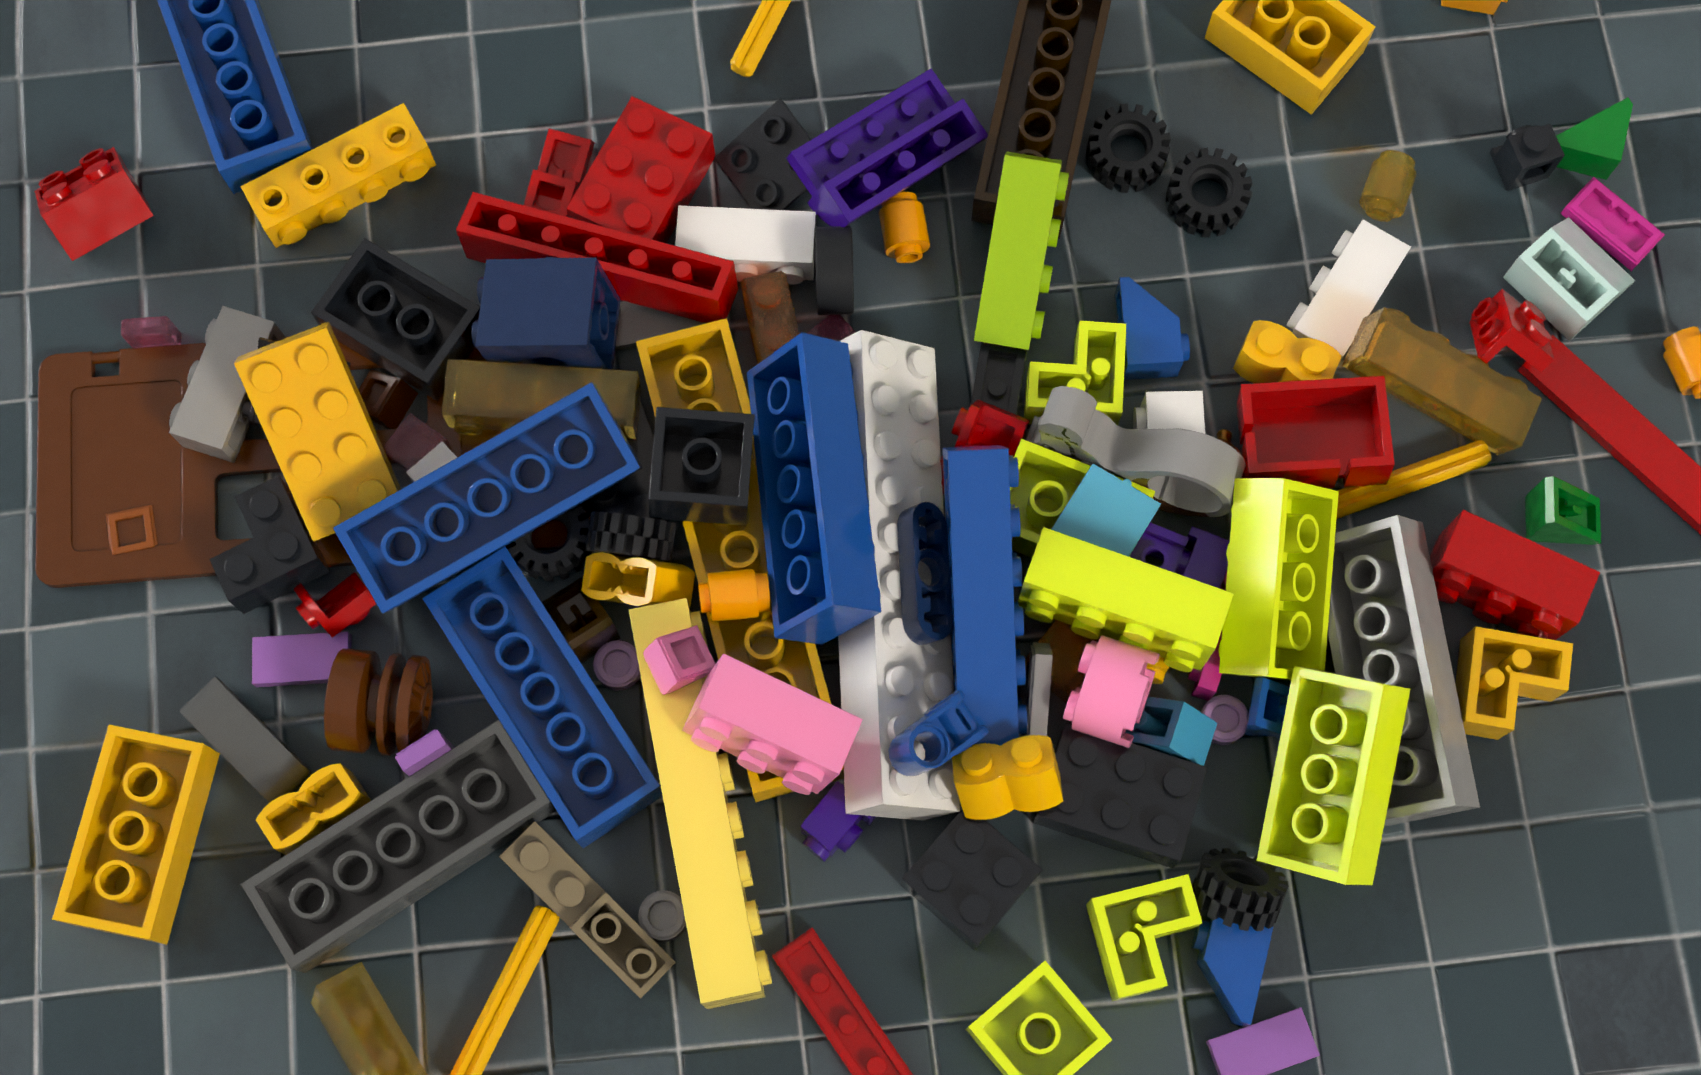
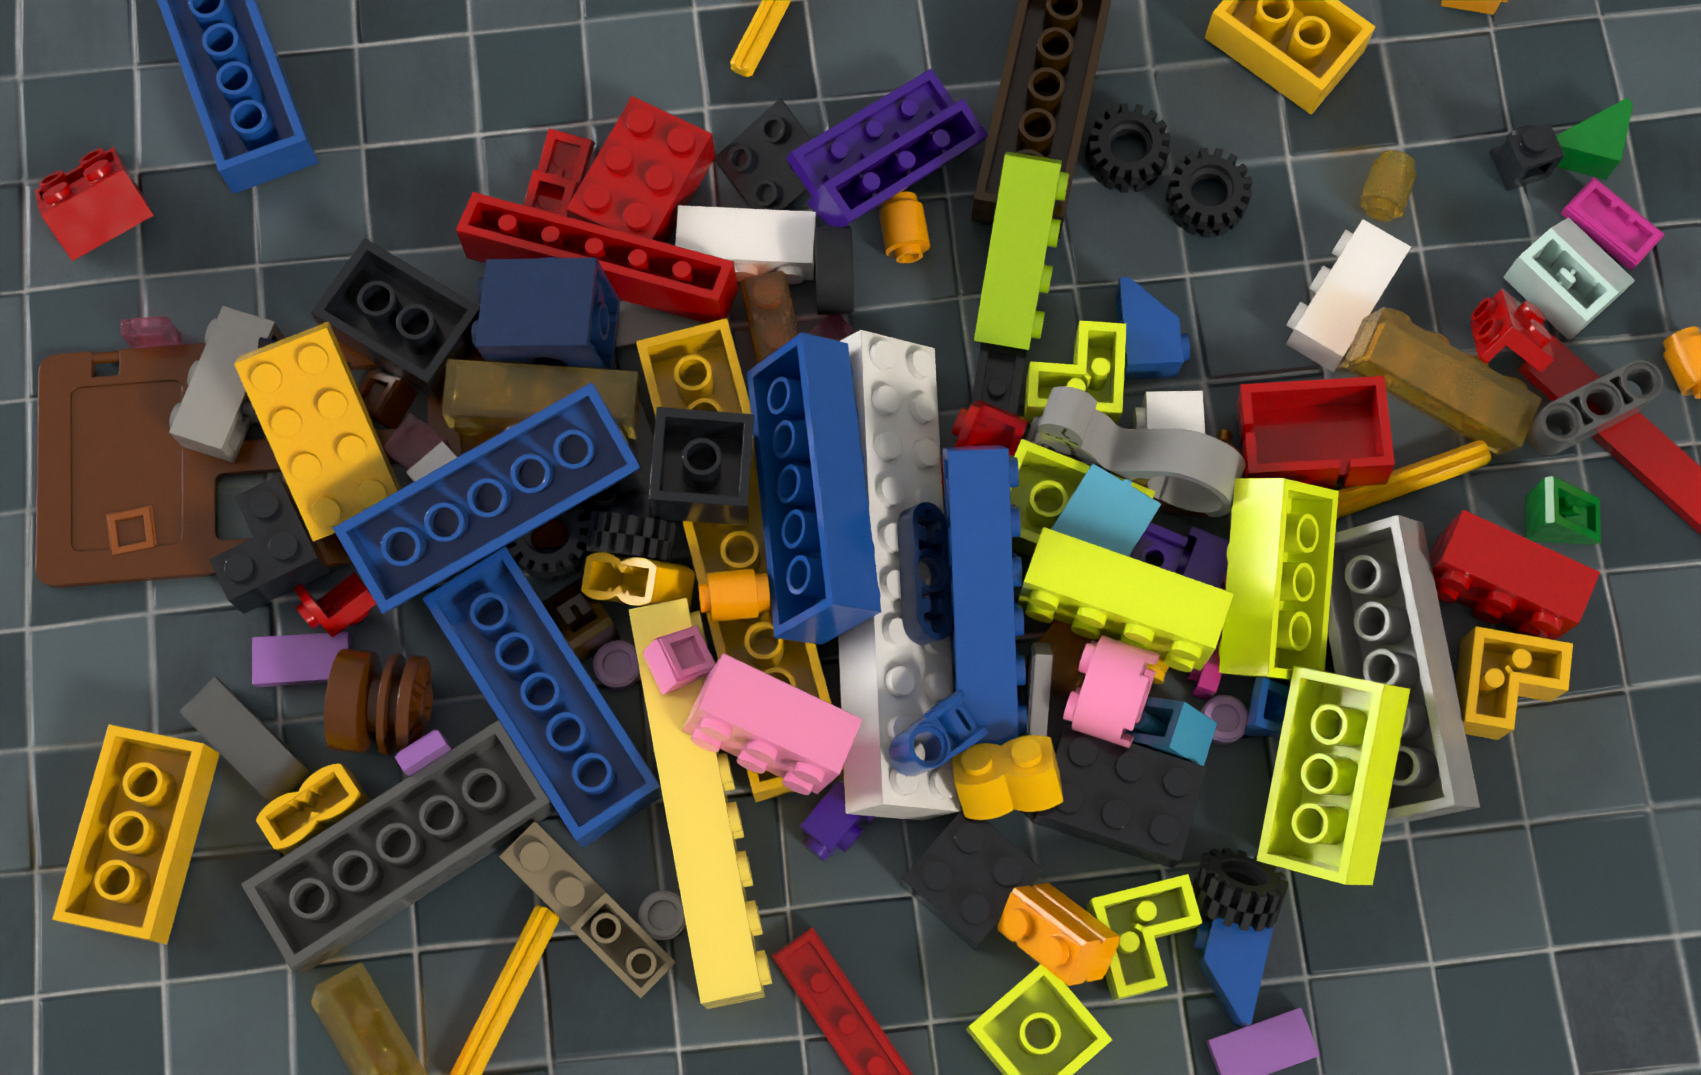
(339, 176): yellow brick -> none
(1058, 933): none -> light orange brick
(1277, 355): yellow brick -> none
(1609, 393): none -> dark grey beam

